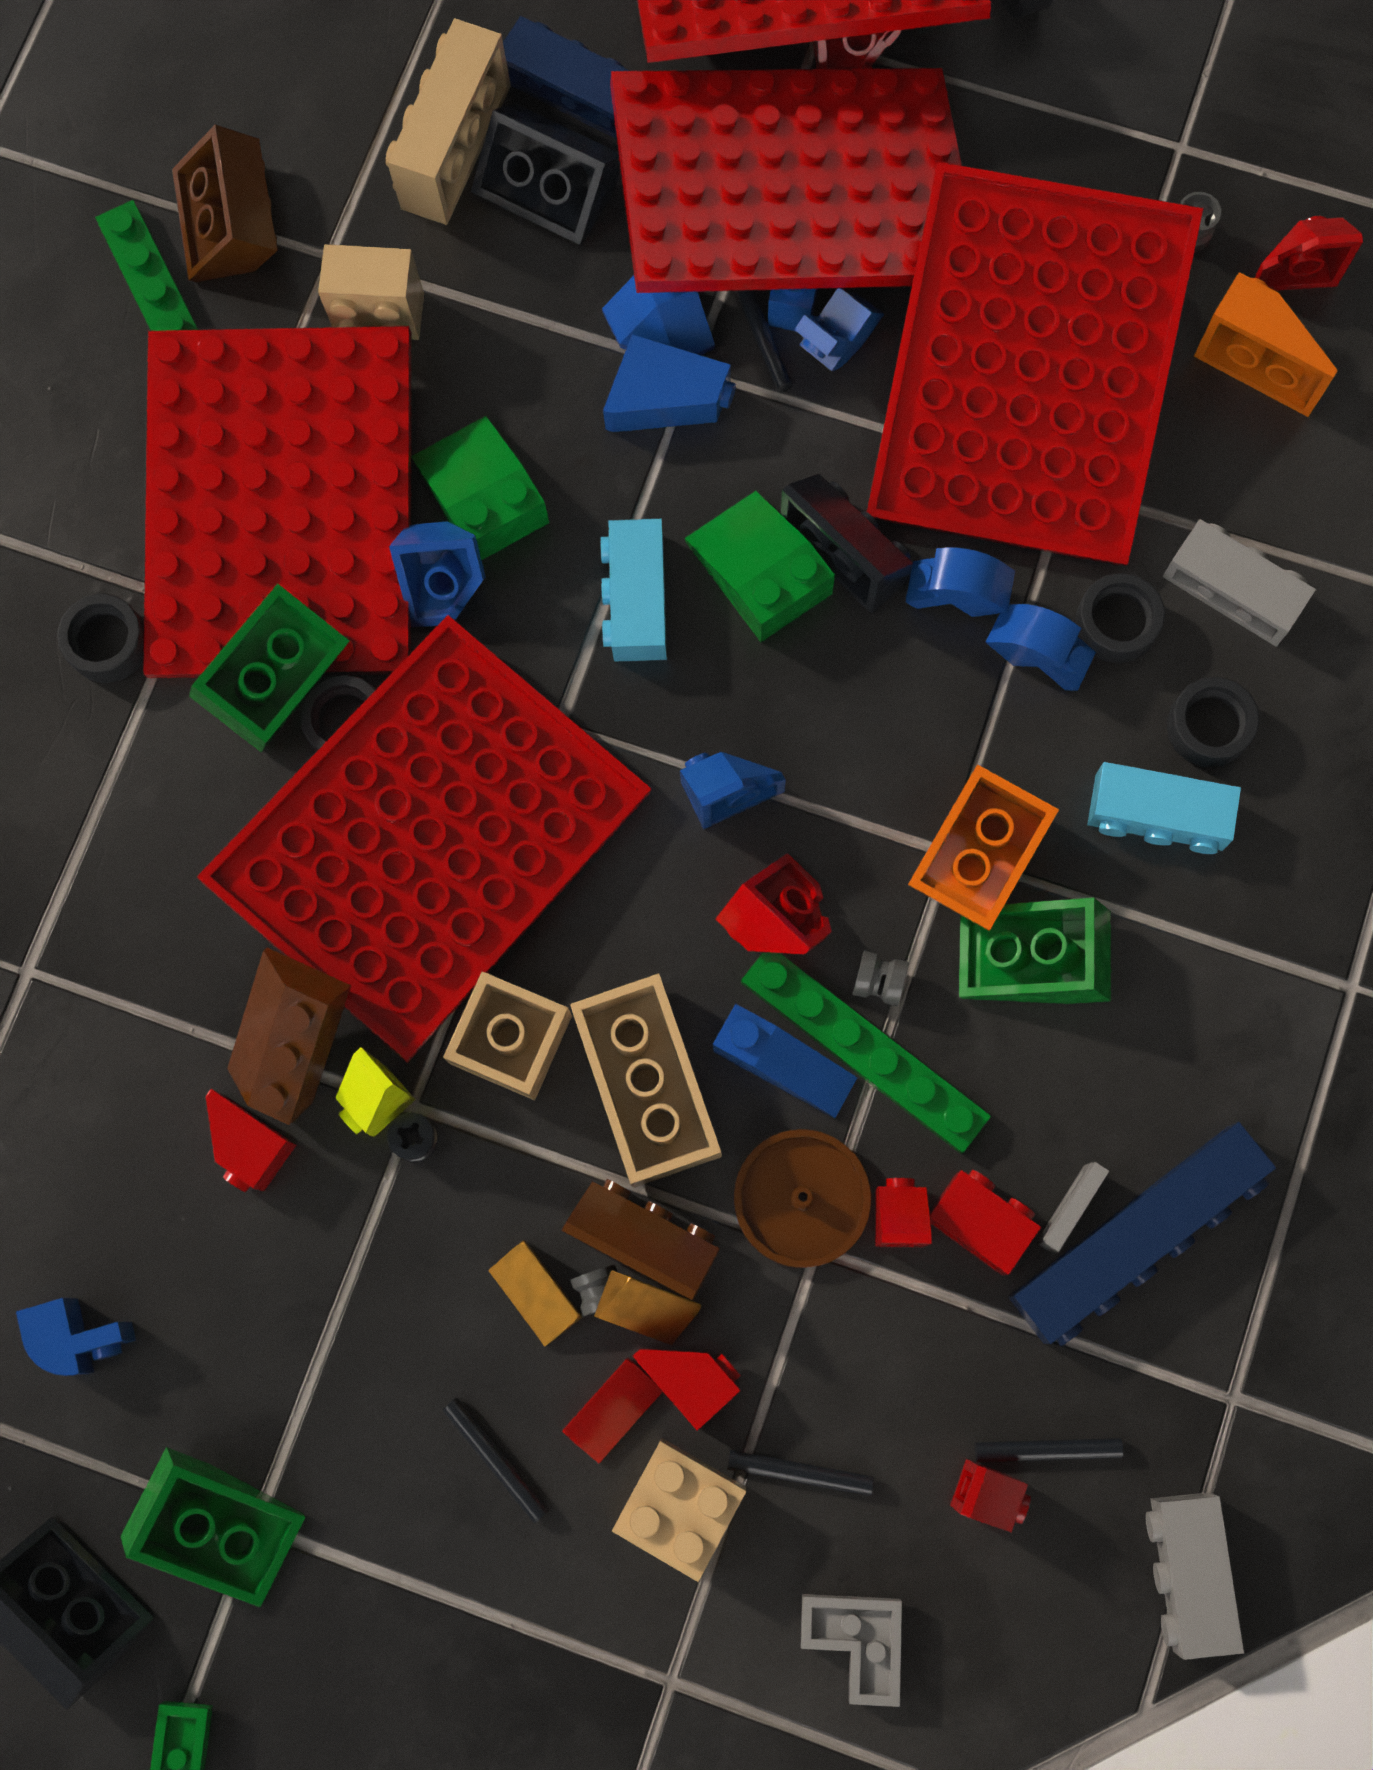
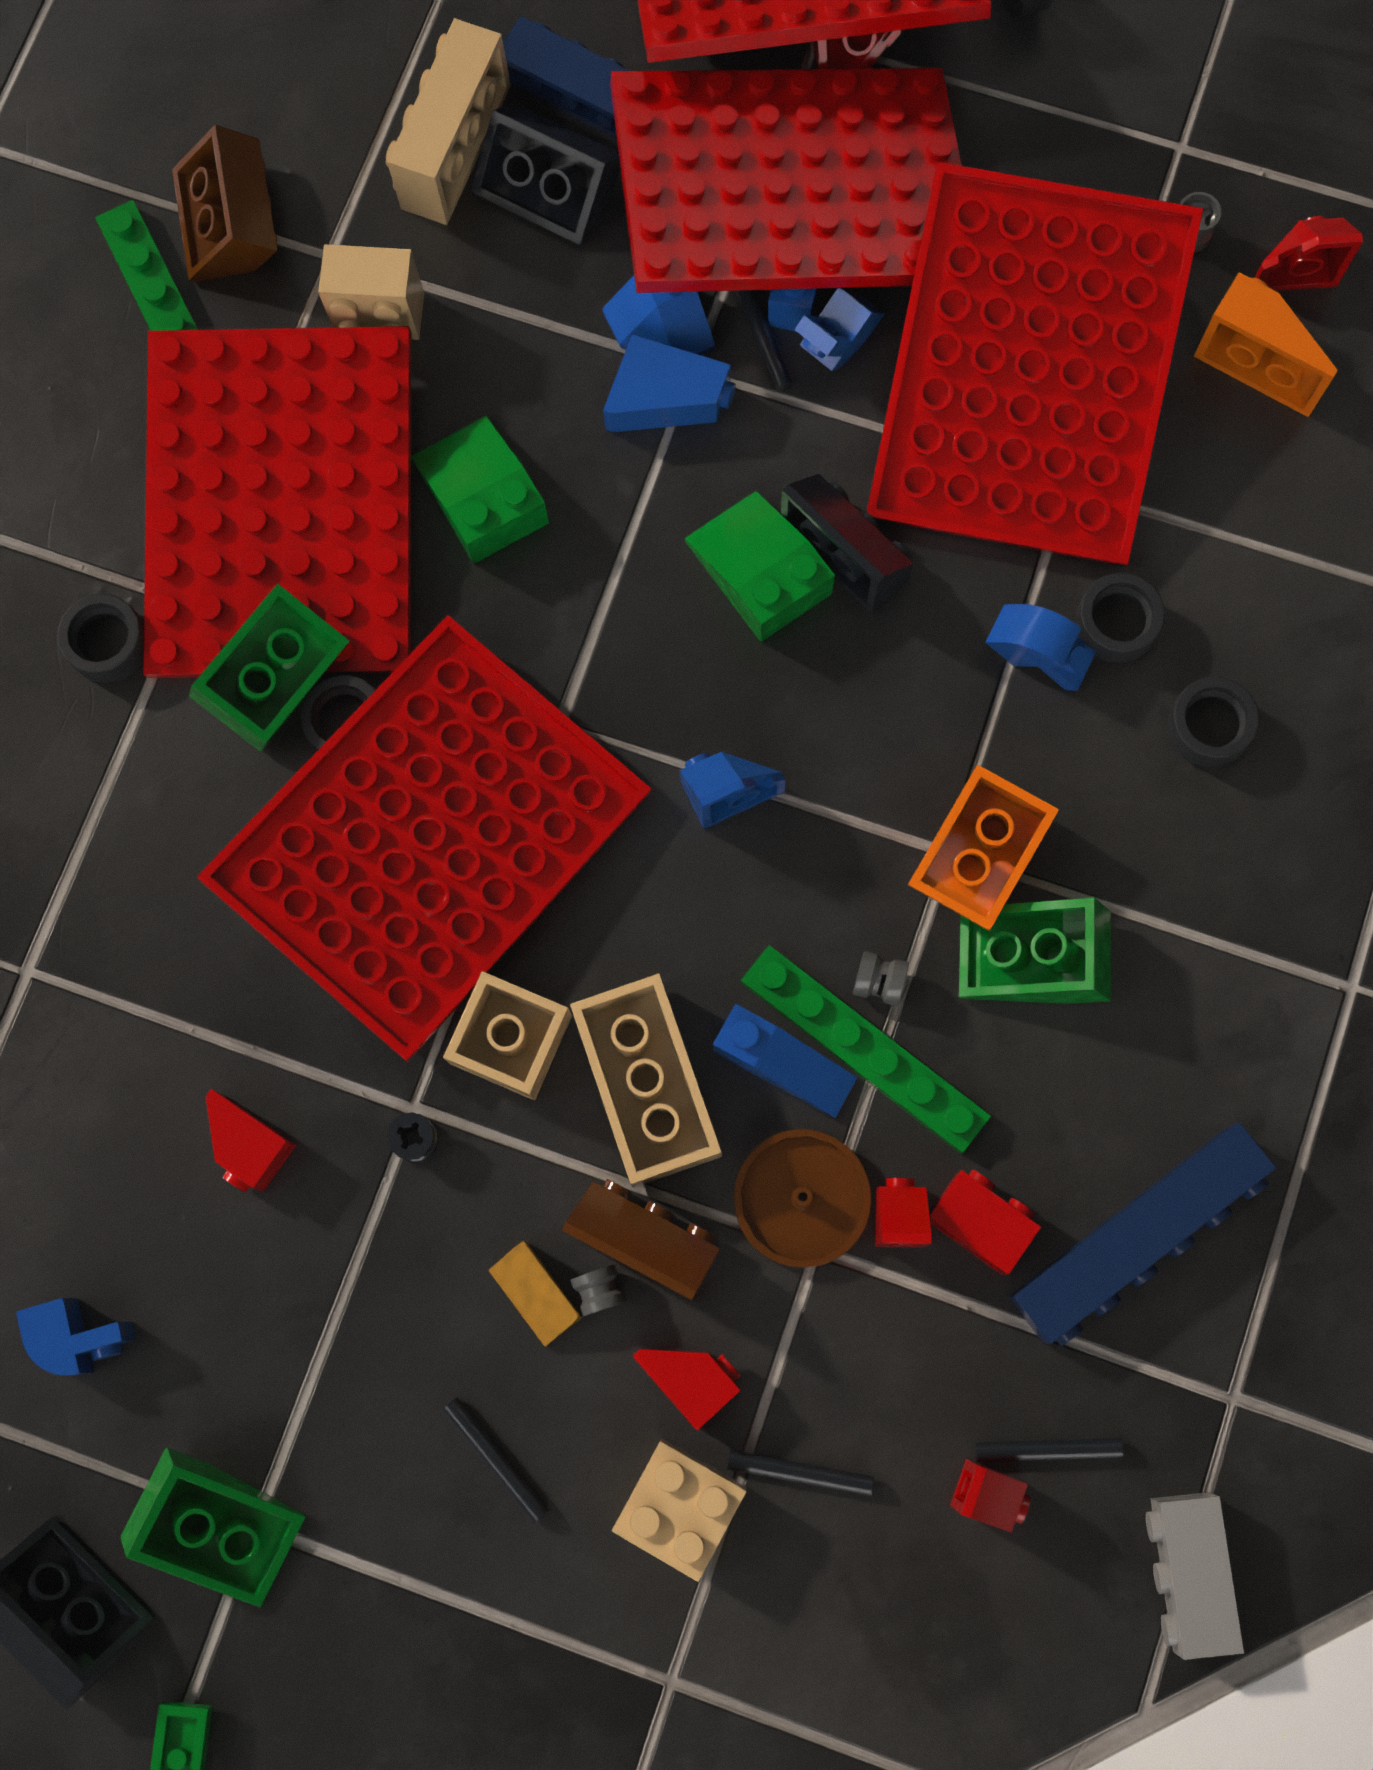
(286, 1035): reddish brown slope -> none
(370, 1095): neon yellow slope -> none
(436, 570): blue slope -> none
(612, 1410): red slope -> none
(635, 590): medium azure brick -> none
(645, 1308): pearl gold slope -> none
(777, 910): red slope -> none
(869, 1631): light grey plate -> none
(961, 578): blue brick -> none
(1072, 1207): light grey tile -> none
(1163, 808): medium azure brick -> none
(1239, 582): light grey brick -> none

